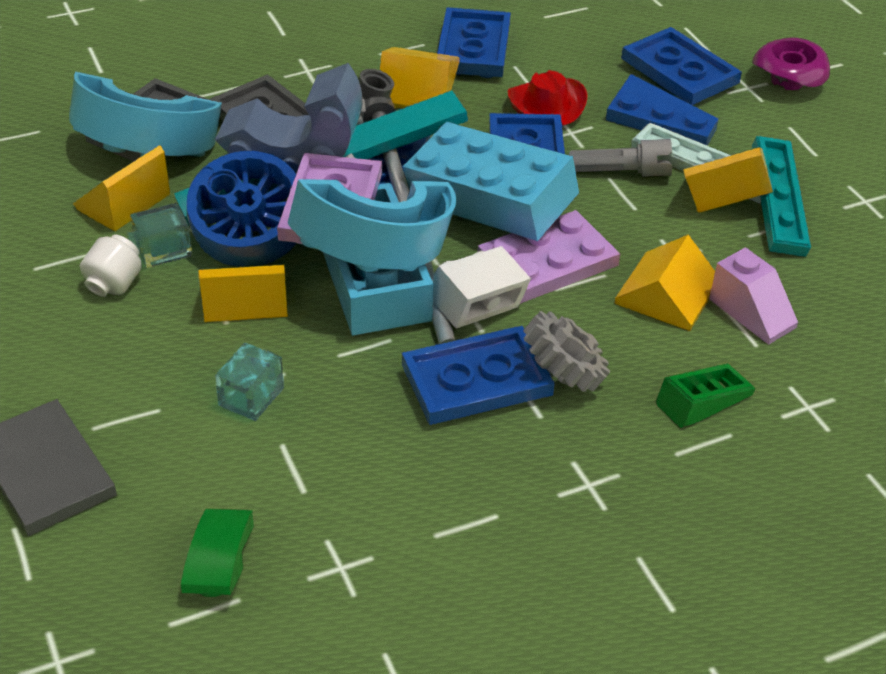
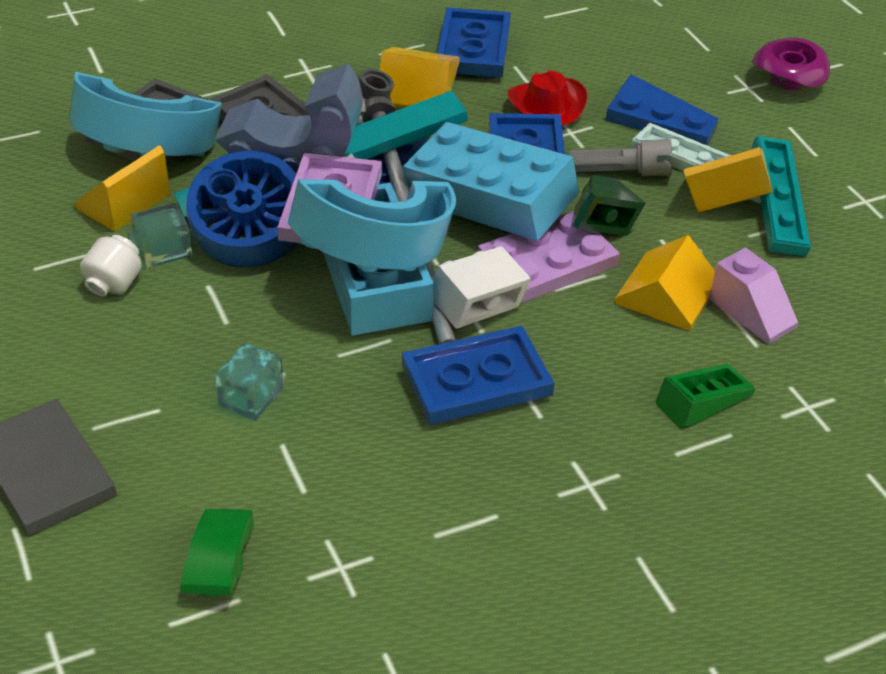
(243, 293): yellow slope -> none
(566, 351): light grey gear -> none
(607, 207): none -> dark green slope
(681, 65): blue plate -> none

